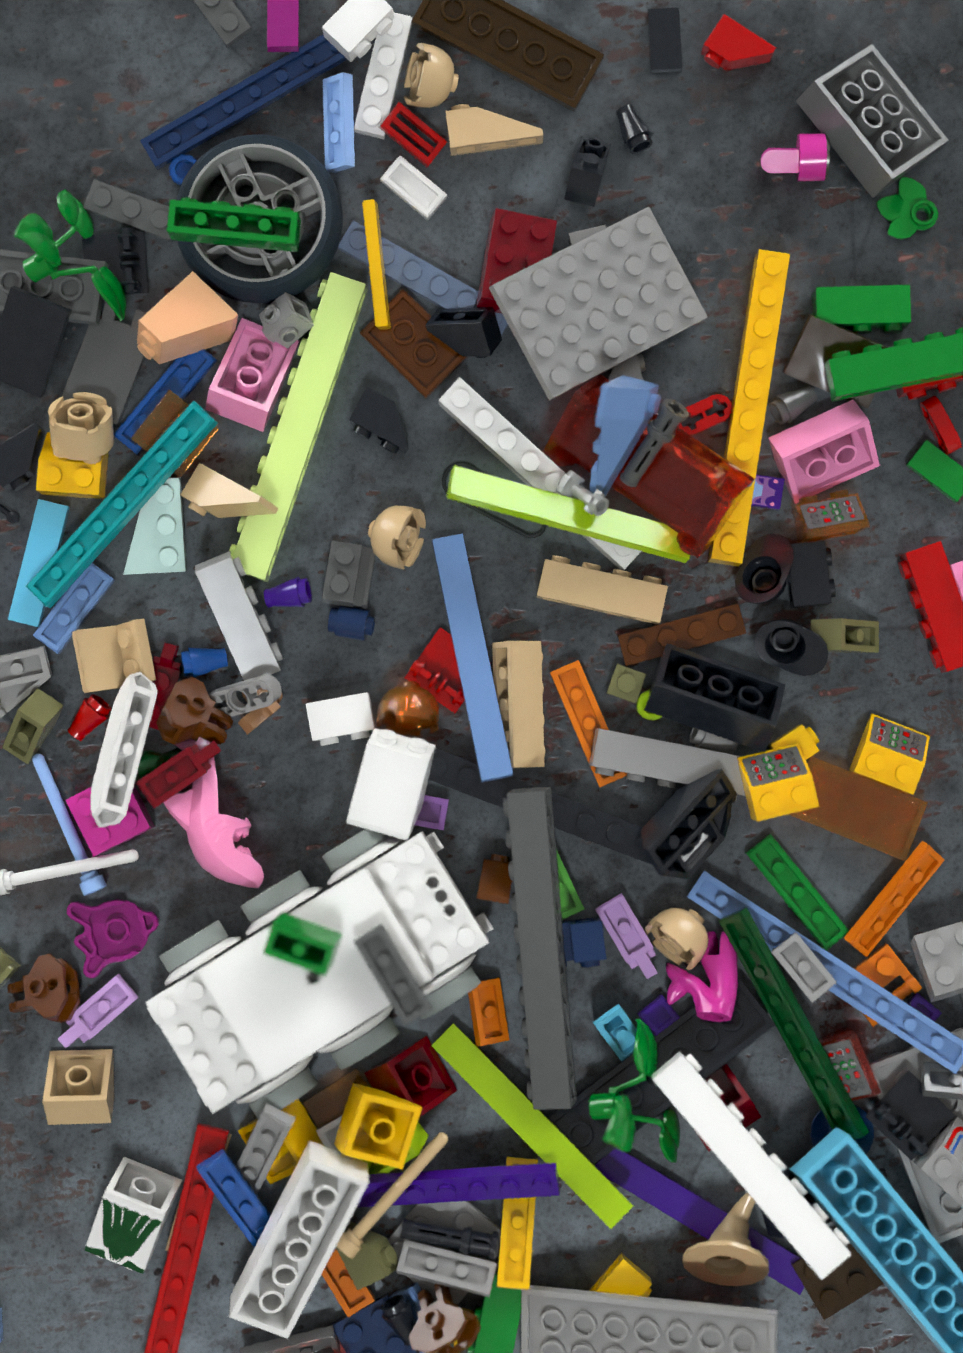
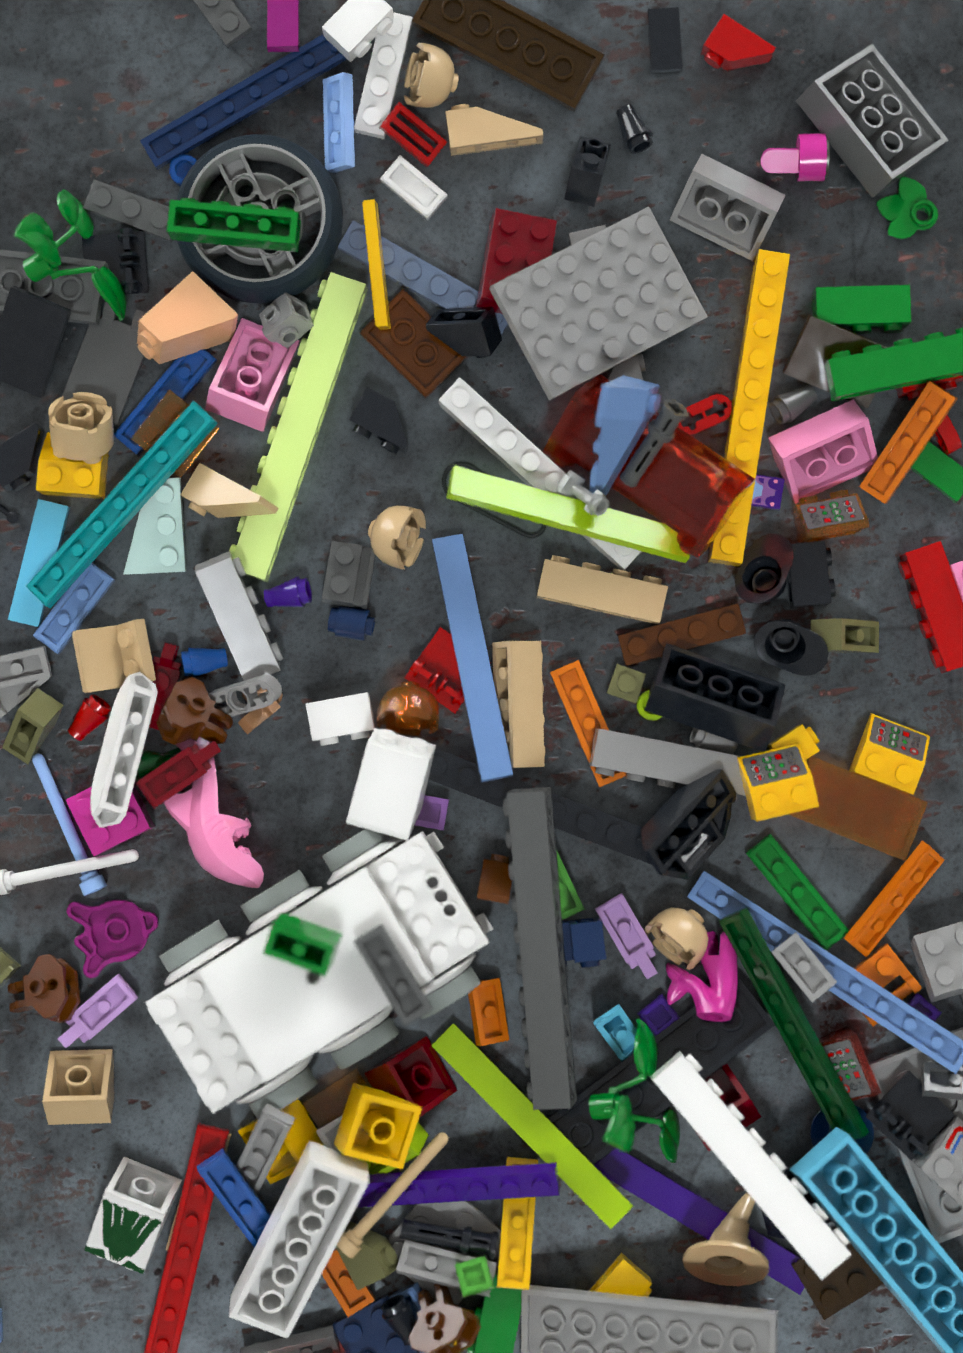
(474, 1276): none -> bright green tile
(727, 207): none -> light grey slope
(908, 442): none -> orange plate

